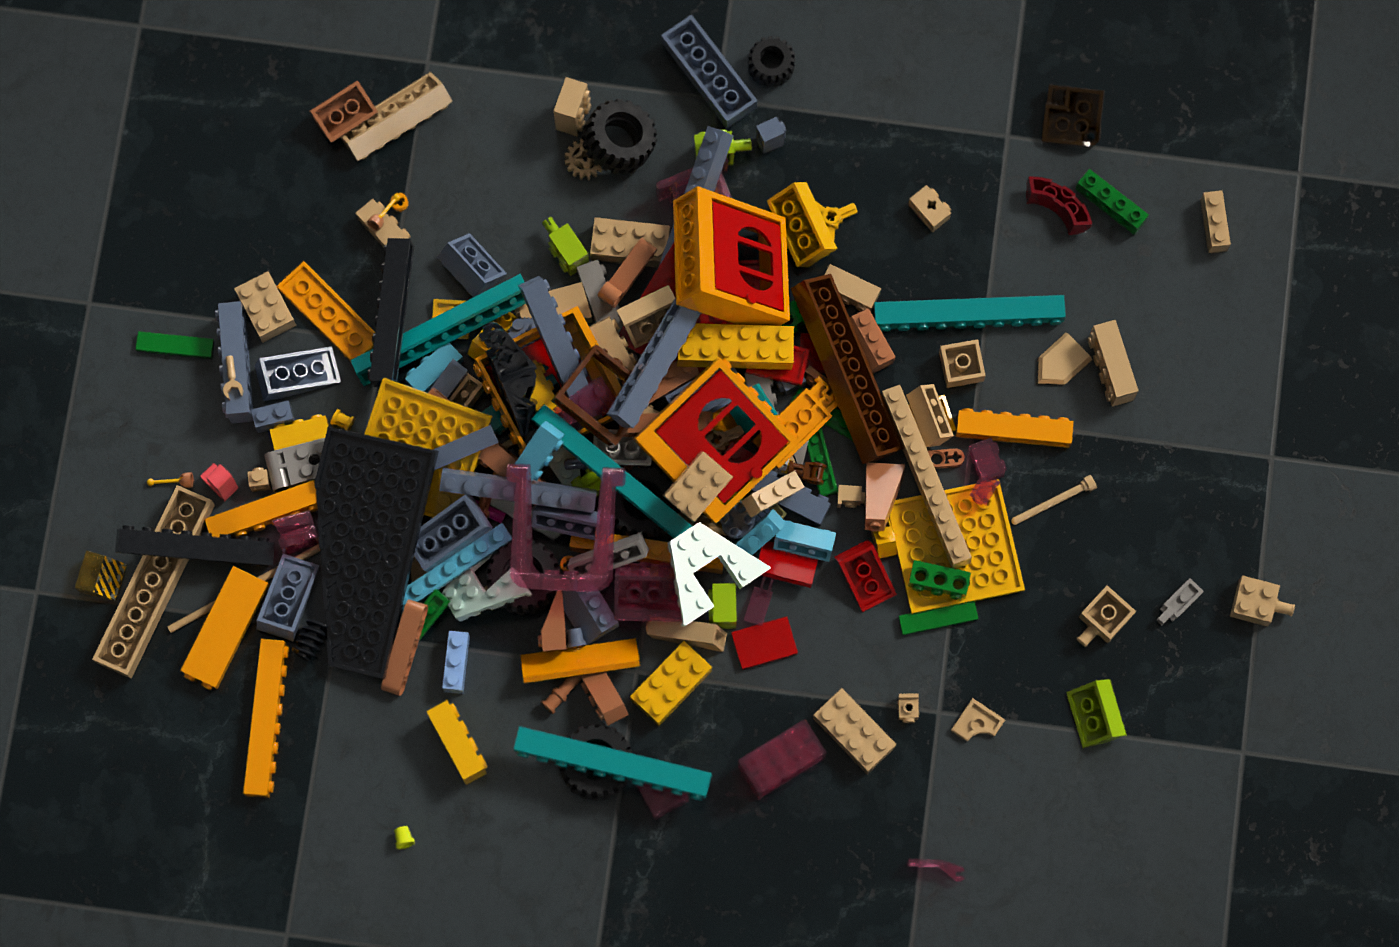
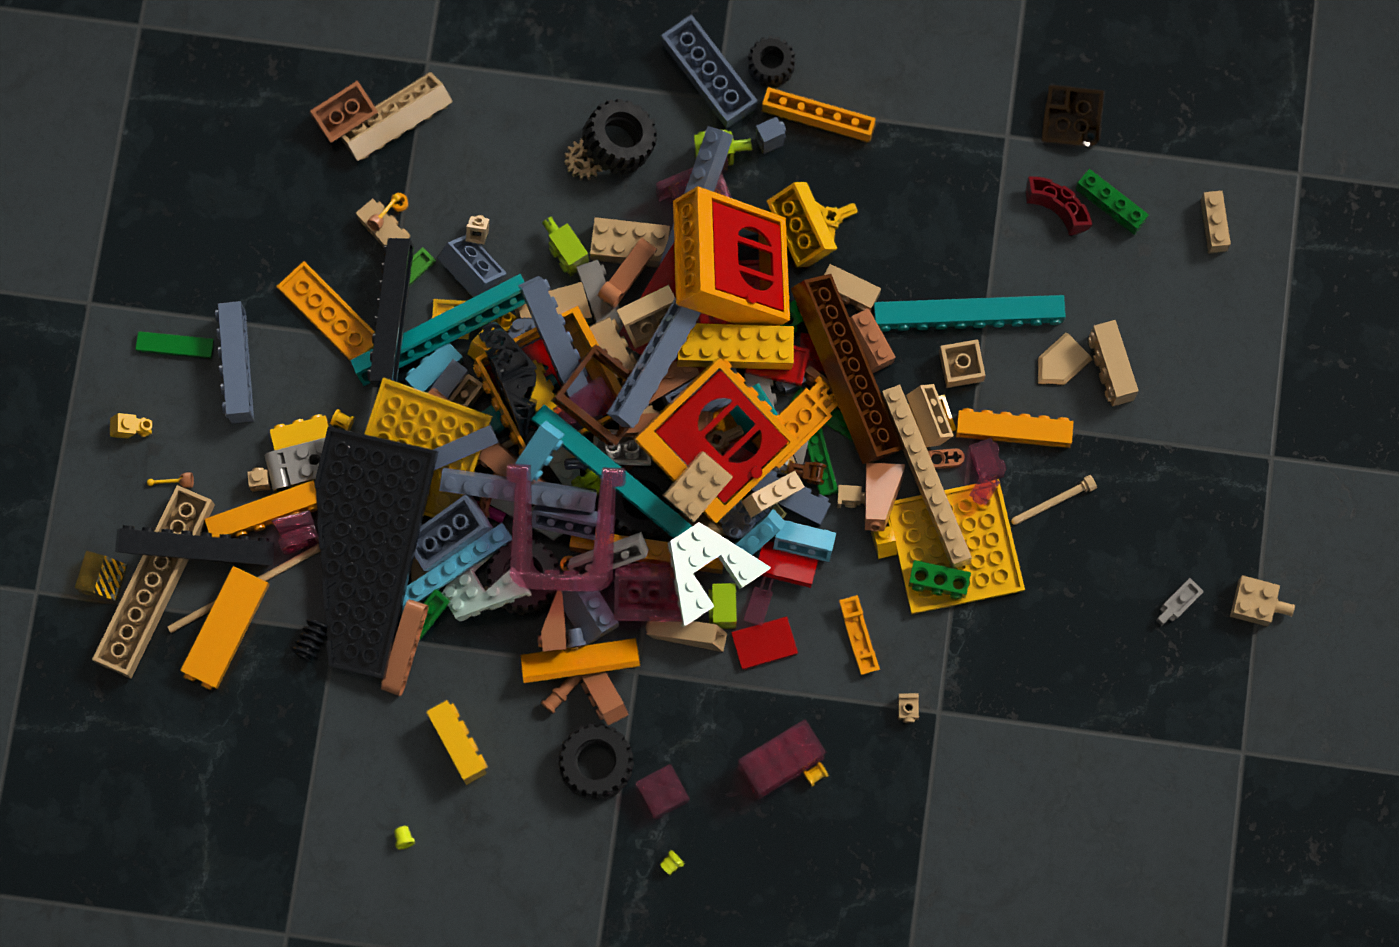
(128, 425): none -> yellow brick
(219, 481): coral beam -> none
(231, 376): tan piece -> none
(265, 307): tan brick -> none
(265, 718): light orange brick -> none
(272, 415): sand blue brick -> none
(287, 597): sand blue slope -> none
(296, 373): sand blue slope -> none
(421, 263): none -> bright green tile
(456, 662): light blue brick -> none
(477, 224): none -> tan brick
(572, 107): tan brick -> none
(612, 762): teal brick -> none
(671, 683): yellow brick -> none
(671, 862): none -> neon yellow piece
(815, 774): none -> yellow bush
(818, 114): none -> light orange brick
(854, 731): tan brick -> none
(858, 635): none -> light orange slope
(865, 575): red slope -> none
(931, 217): tan brick -> none
(938, 618): green tile -> none
(948, 867): clear pink arm -> none
(977, 720): tan tile -> none
(1096, 713): lime slope -> none
(1105, 616): tan brick -> none

